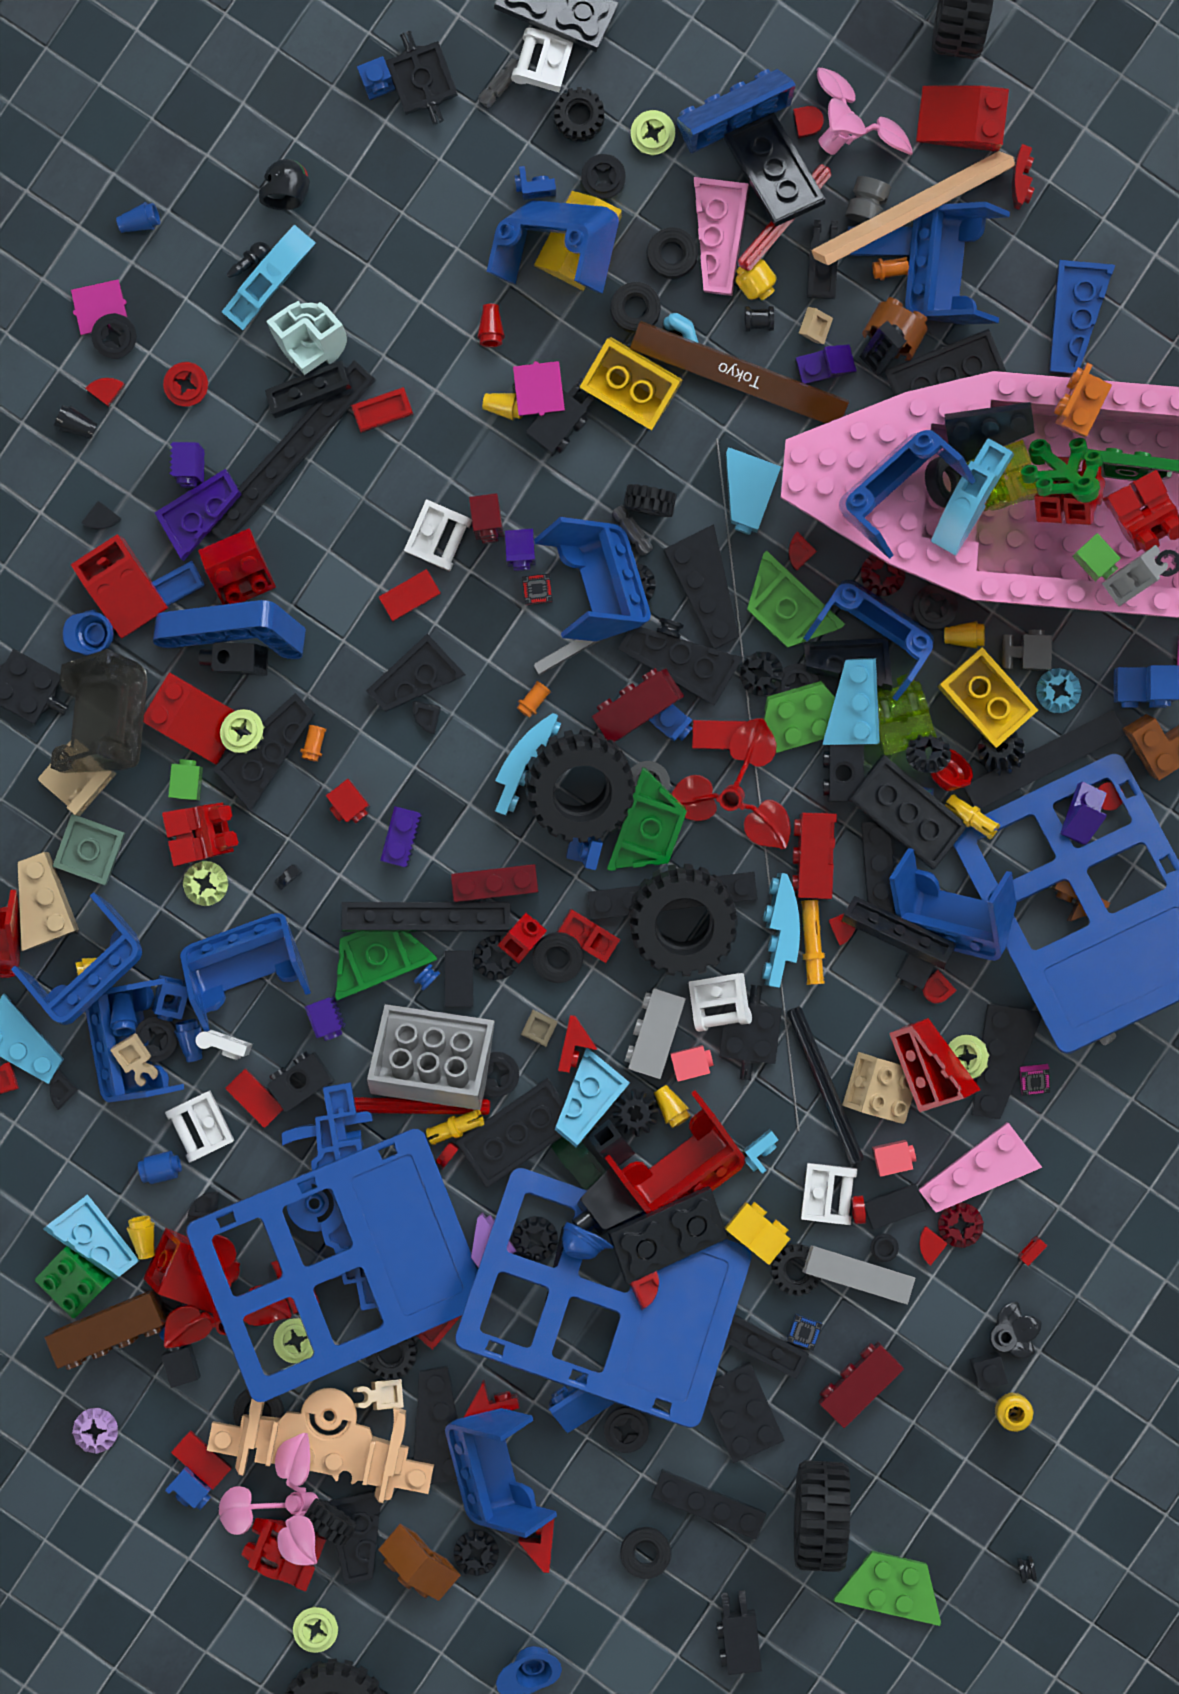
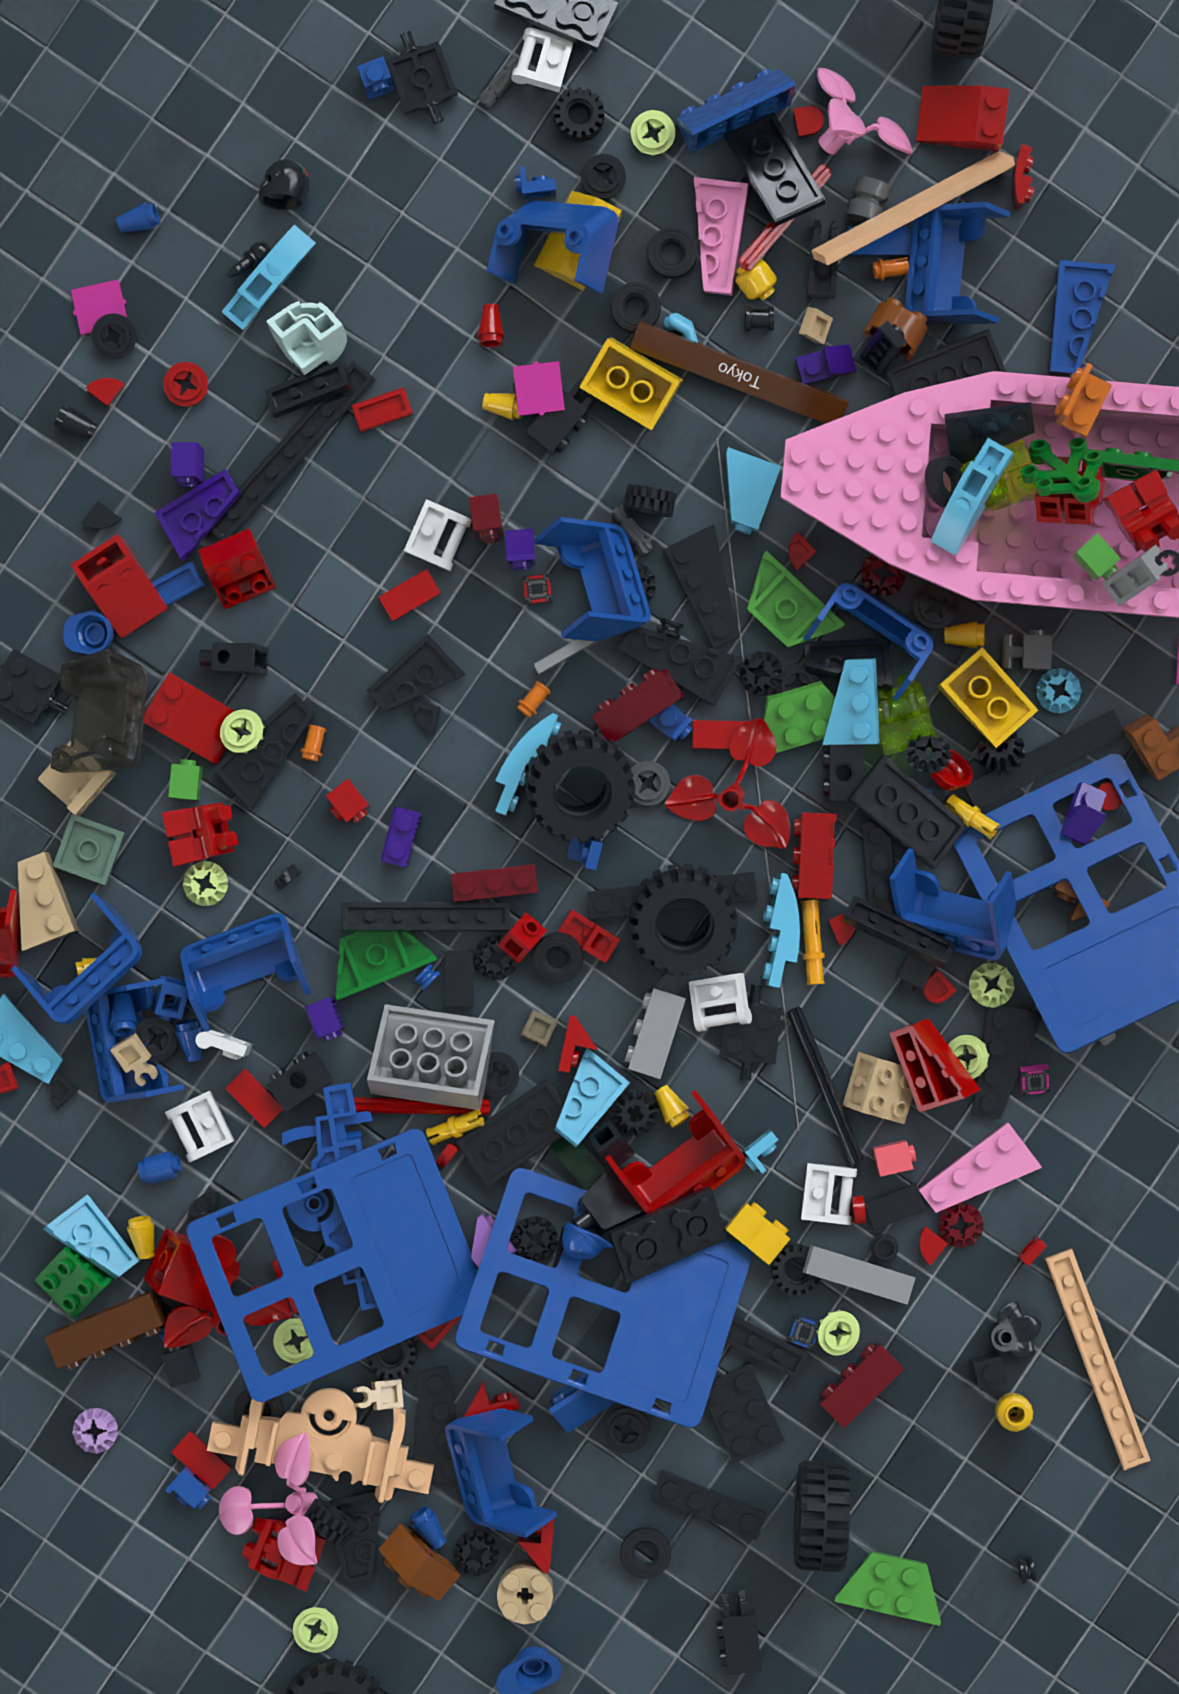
(231, 623): blue beam -> none
(427, 1526): none -> blue cone
(517, 1607): none -> tan brick
(646, 1289): red tile -> none
(650, 827): green wing -> none
(691, 1062): coral brick -> none
(844, 1341): none -> yellowish green gear
(892, 473): blue windscreen -> none
(993, 997): none -> yellowish green gear
(1097, 1359): none -> light nougat tile
(1149, 684): blue brick -> none

